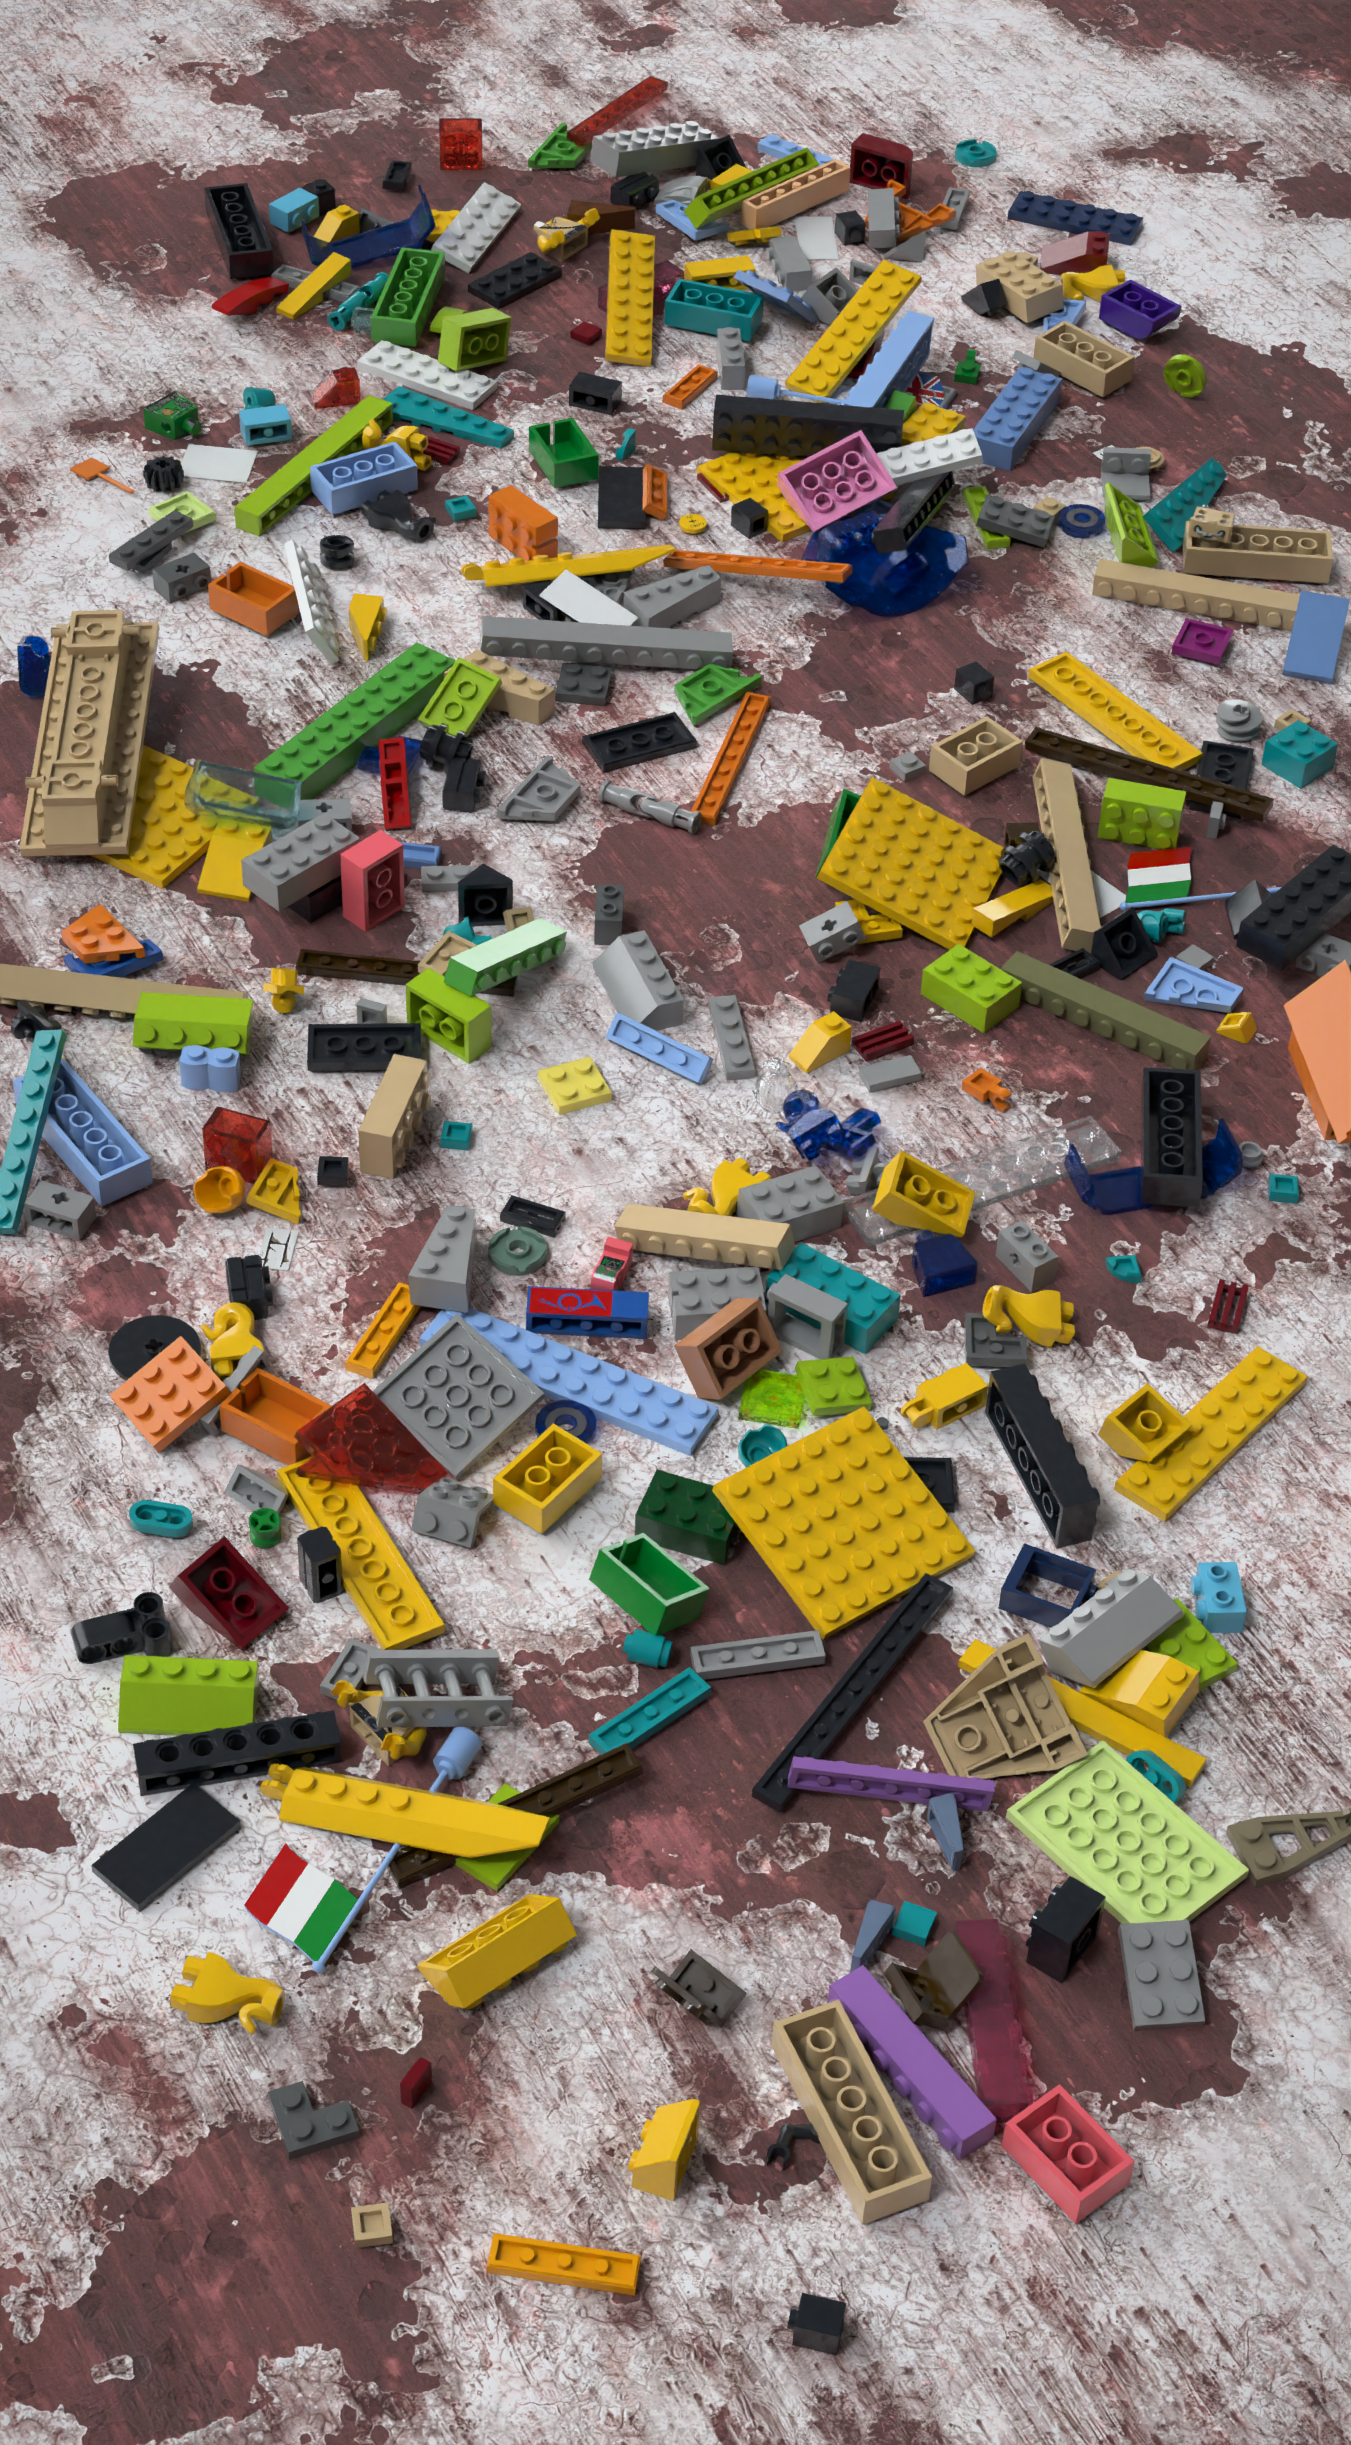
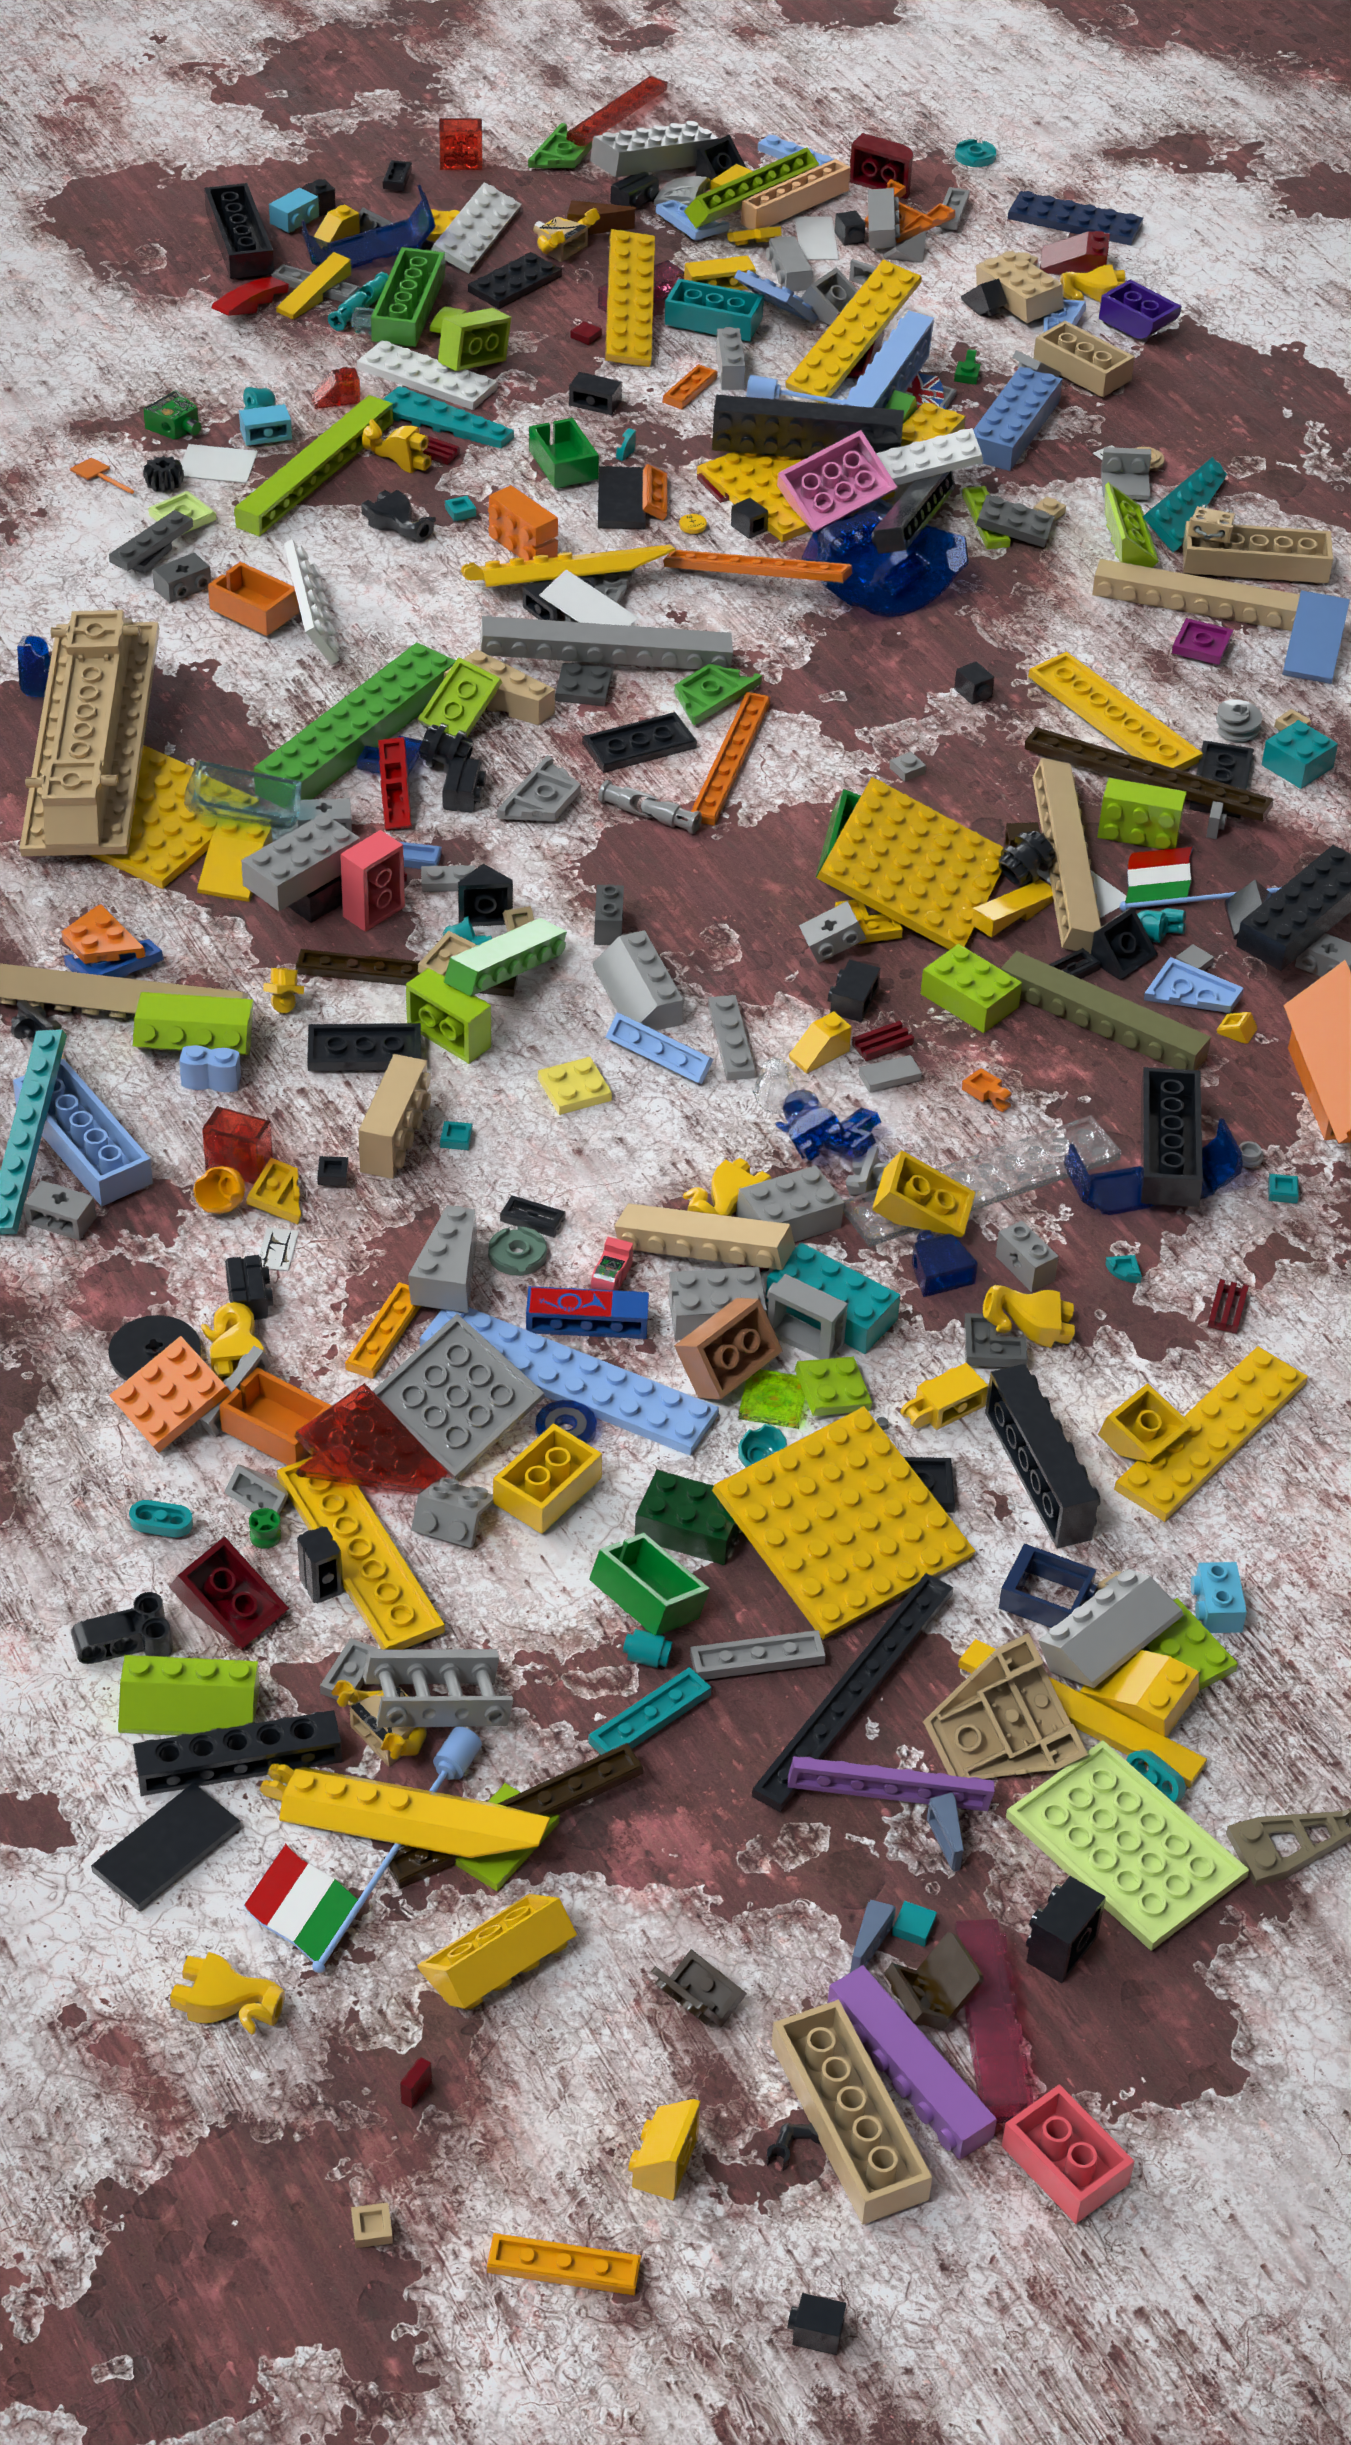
(310, 2130): dark grey plate -> none
(336, 551): black wheel -> none
(362, 476): light blue brick -> none
(366, 620): yellow slope -> none
(371, 1012): light grey plate -> none
(674, 598): light grey wedge -> none
(975, 755): tan brick -> none
(1092, 520): clear blue tile -> none
(1161, 1975): light grey plate -> none
(1185, 375): lime tile -> none

